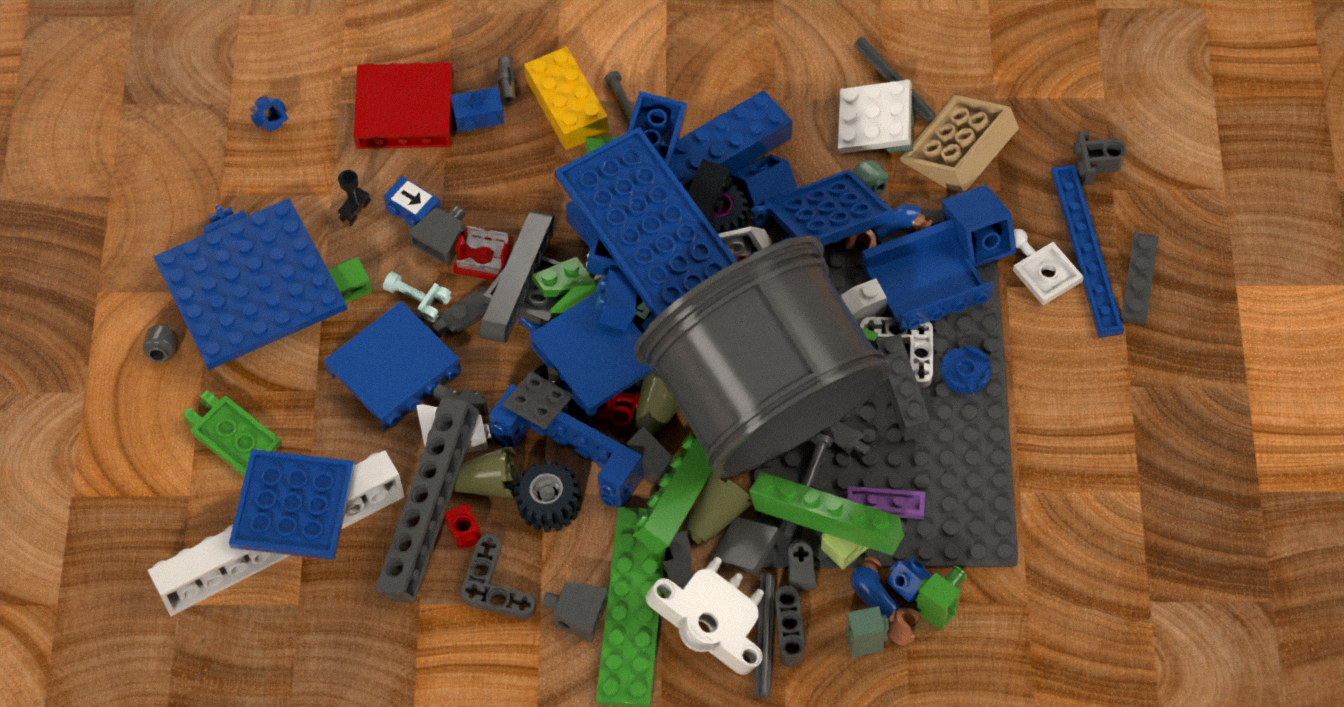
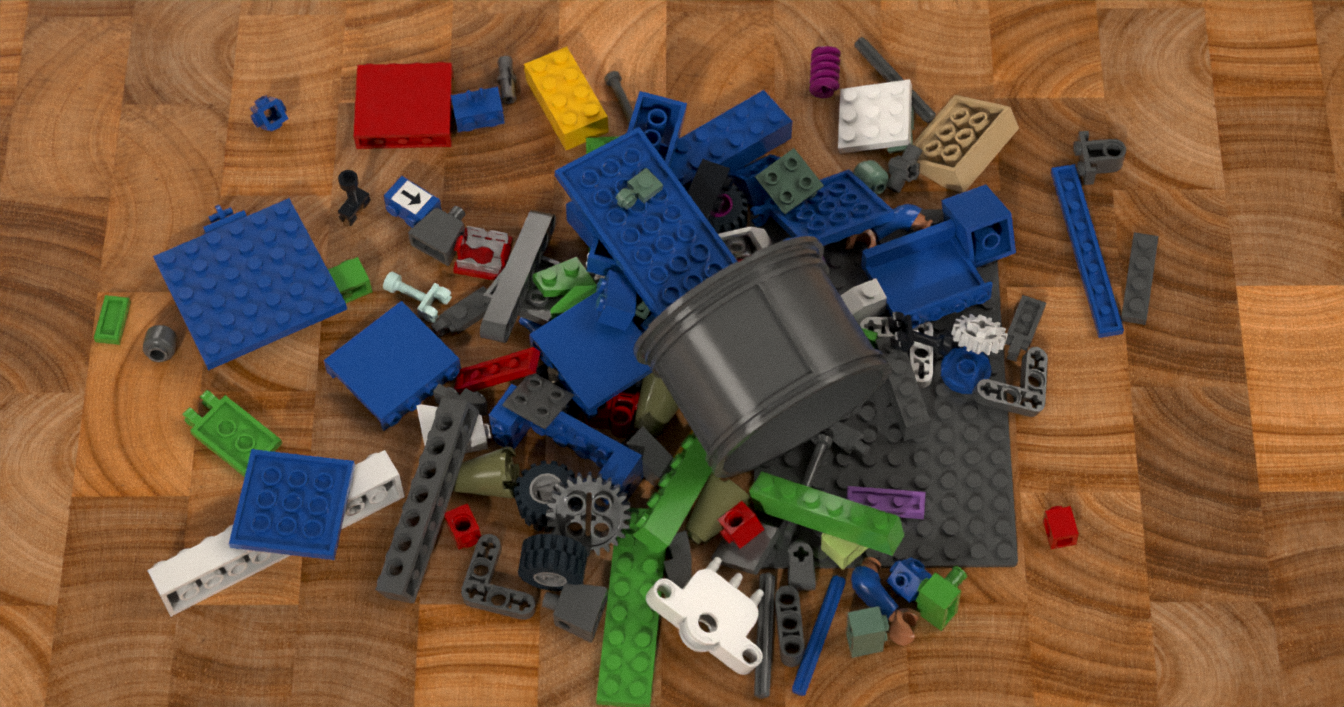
(112, 320): none -> bright green tile
(498, 370): none -> red plate
(552, 561): none -> black wheel
(612, 514): none -> dark grey gear
(643, 186): none -> sand green plate
(740, 525): none -> red brick
(789, 181): none -> sand green hinge
(818, 635): none -> blue axle
(824, 71): none -> magenta piece
(904, 168): none -> dark grey axle
(906, 336): none -> black bar
(979, 334): none -> white gear
(1020, 394): none -> dark grey beam
(1024, 325): none -> dark grey hinge
(1047, 258): white plate -> none
(1060, 527): none -> red brick

